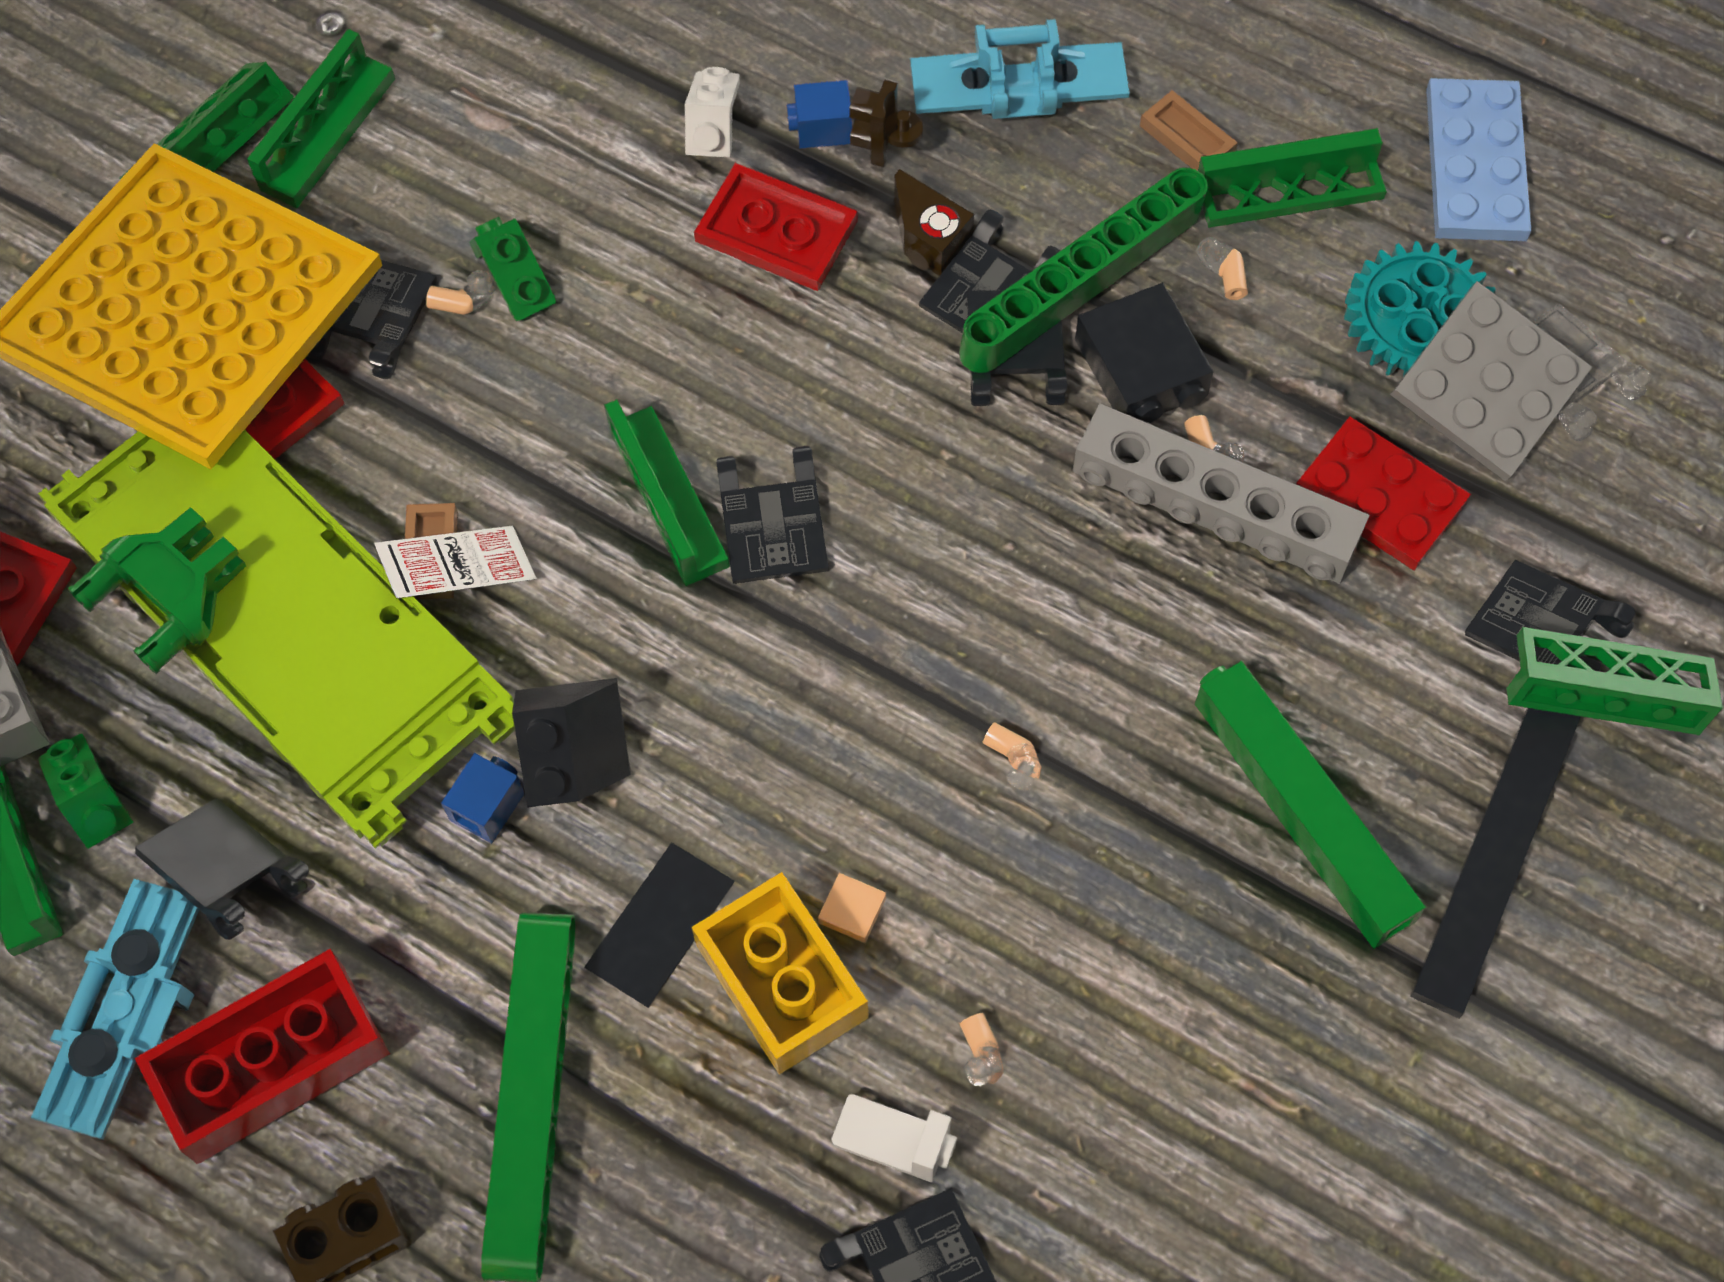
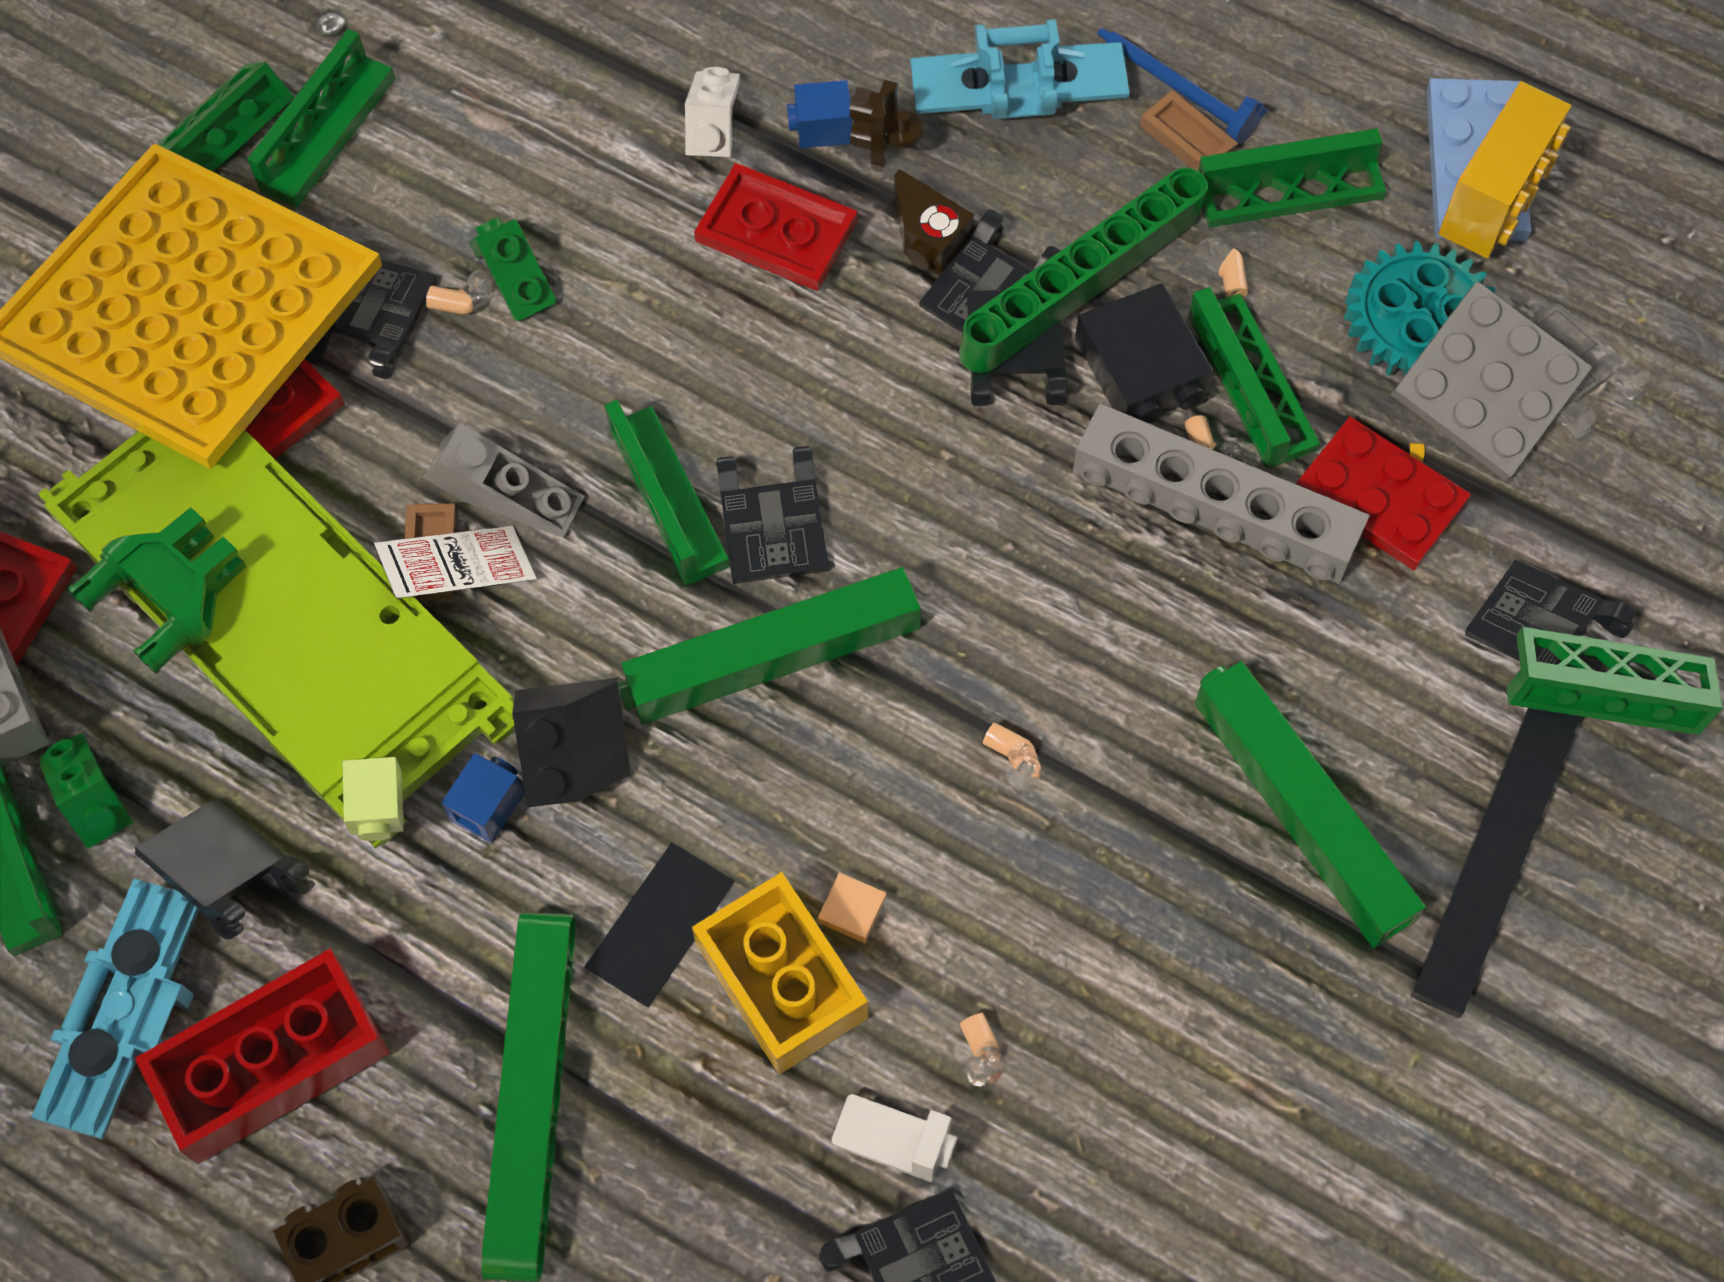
(372, 797): none -> yellowish green brick
(501, 482): none -> light grey slope
(770, 646): none -> green brick
(1239, 123): none -> blue piece
(1246, 385): none -> green fence
(1417, 451): none -> yellow piece
(1505, 170): none -> yellow brick

